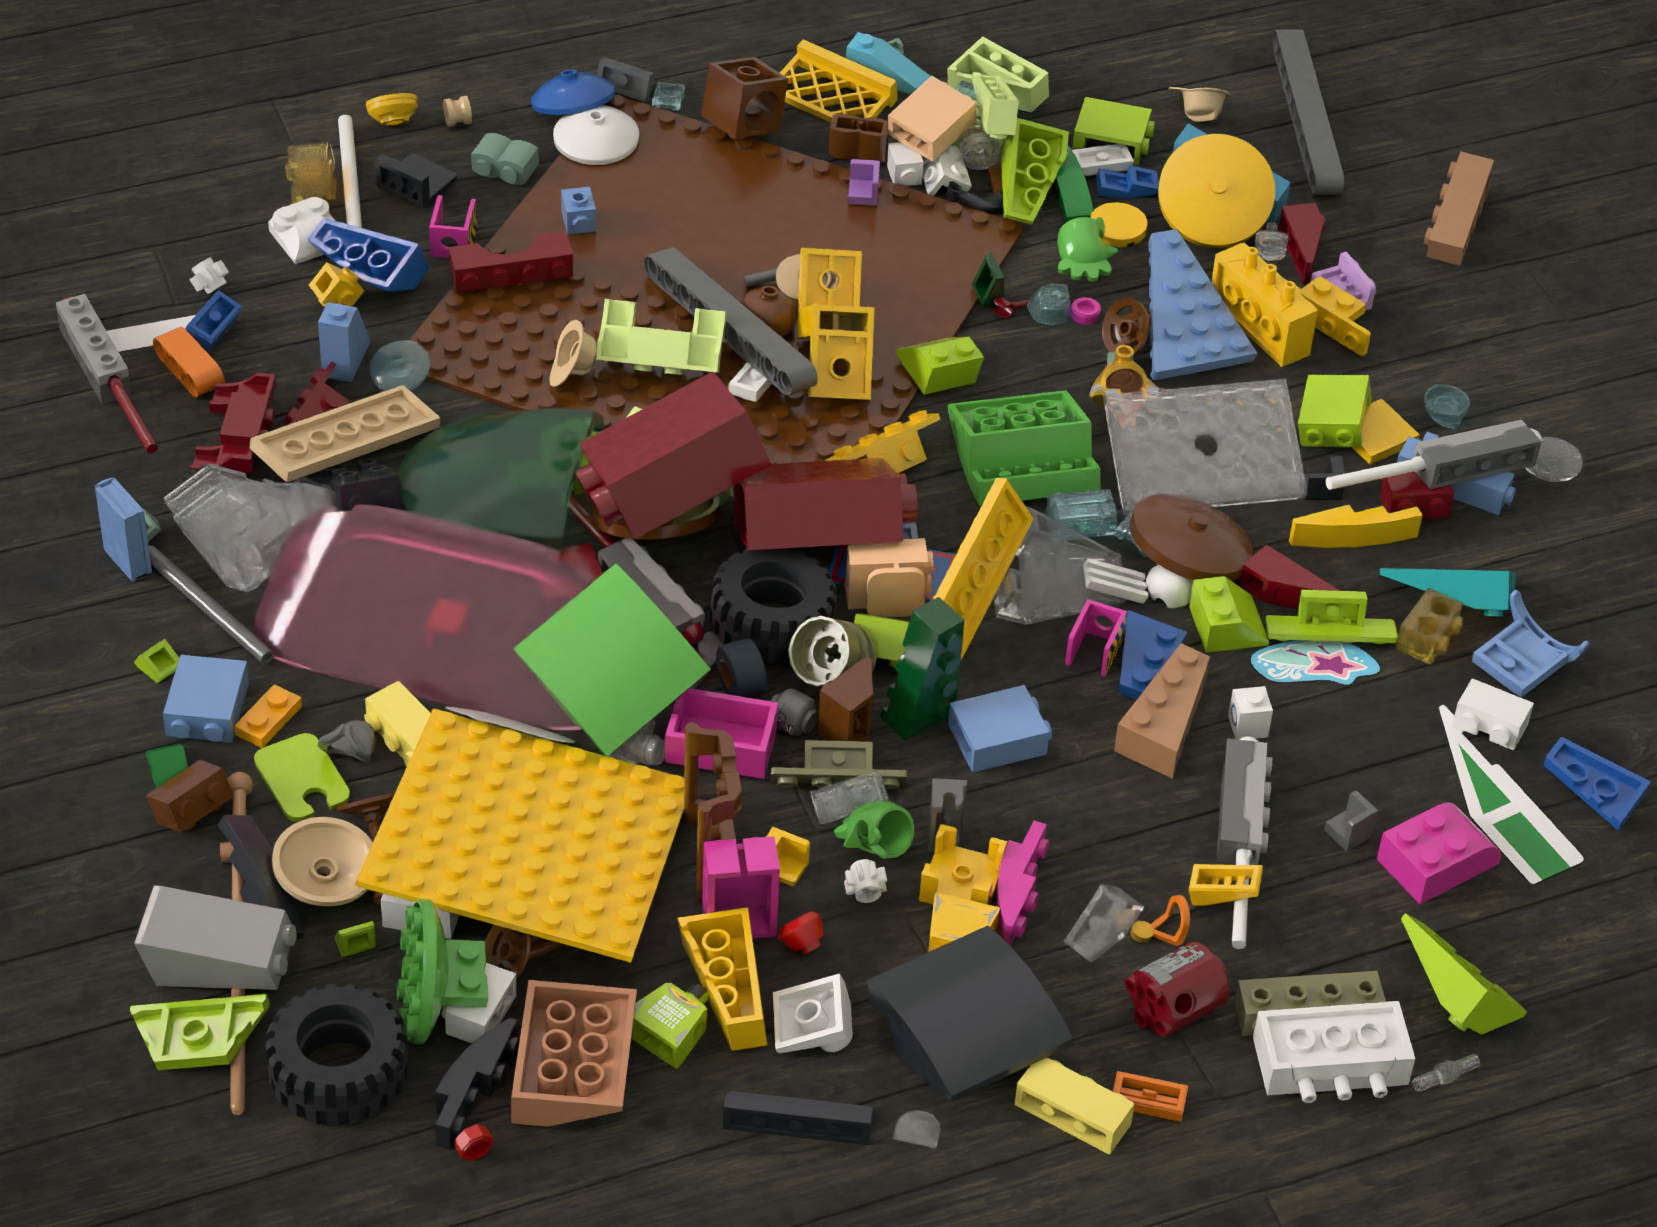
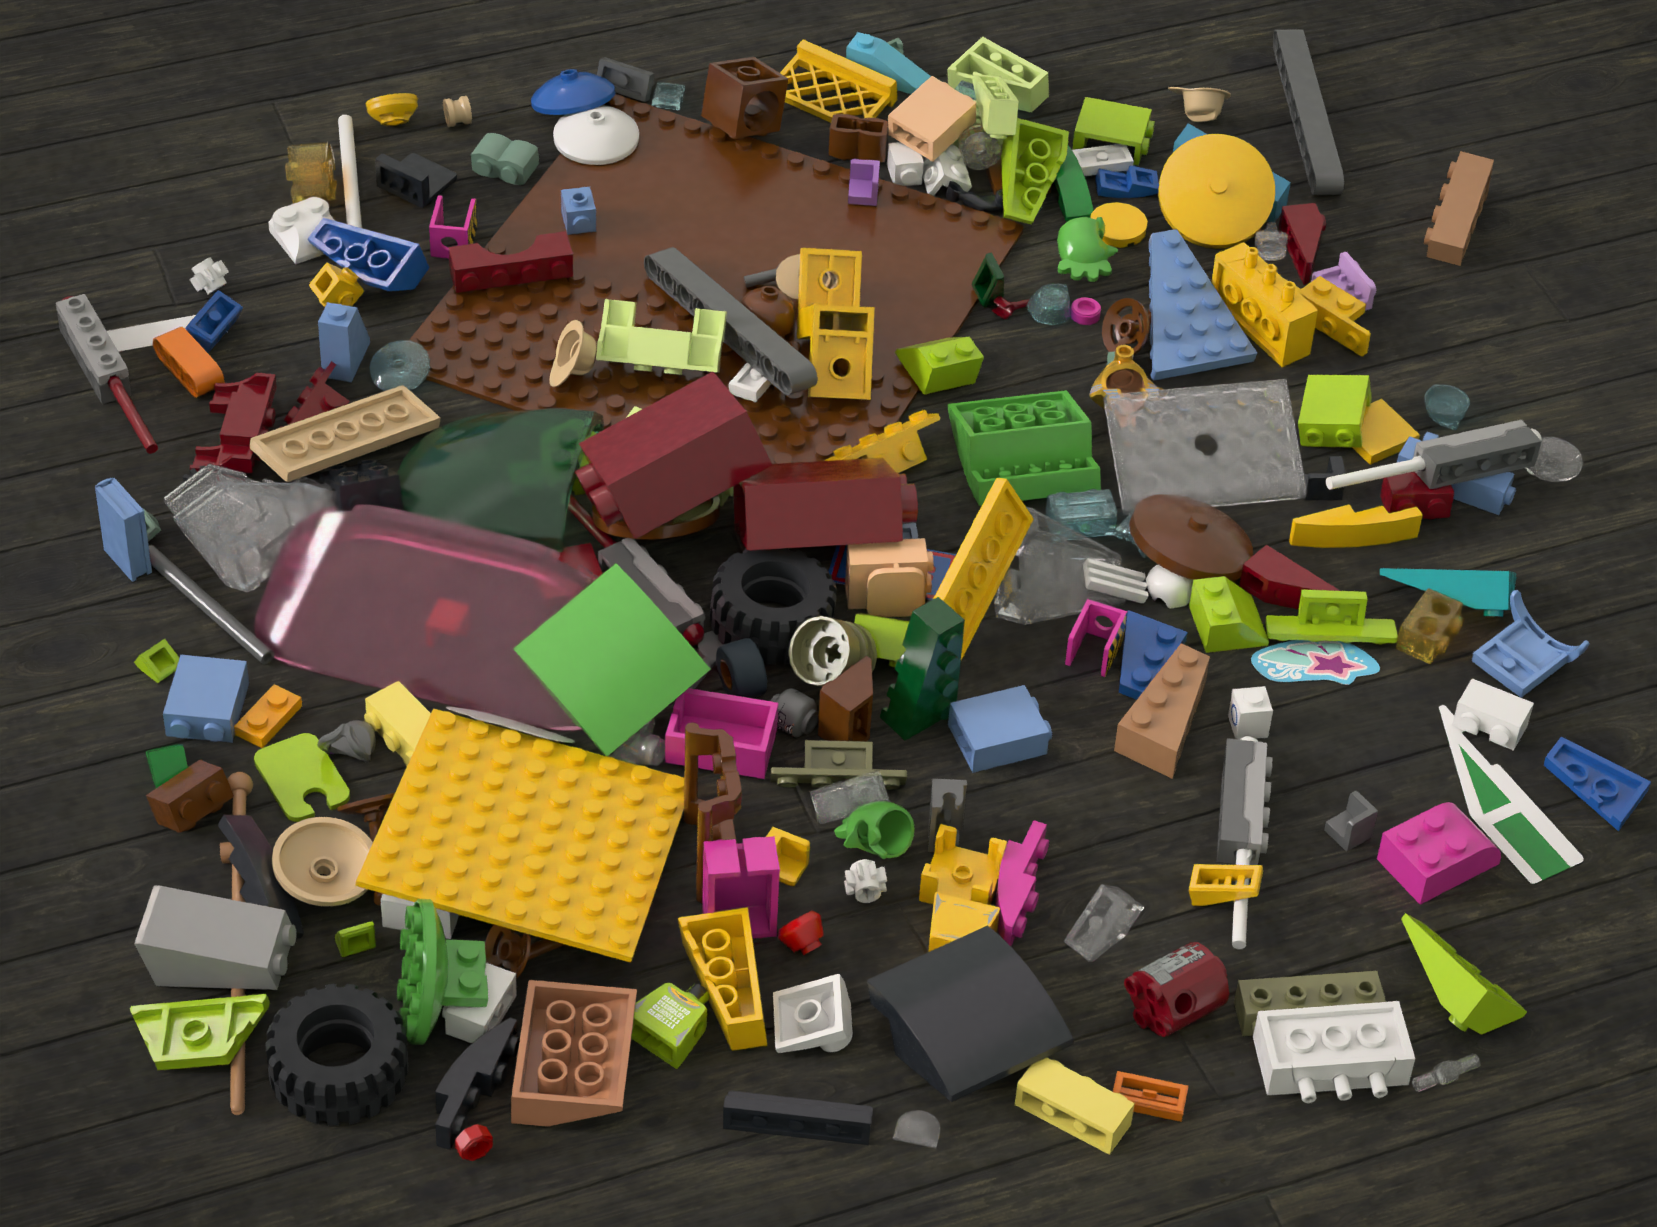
(1143, 931): orange piece -> none

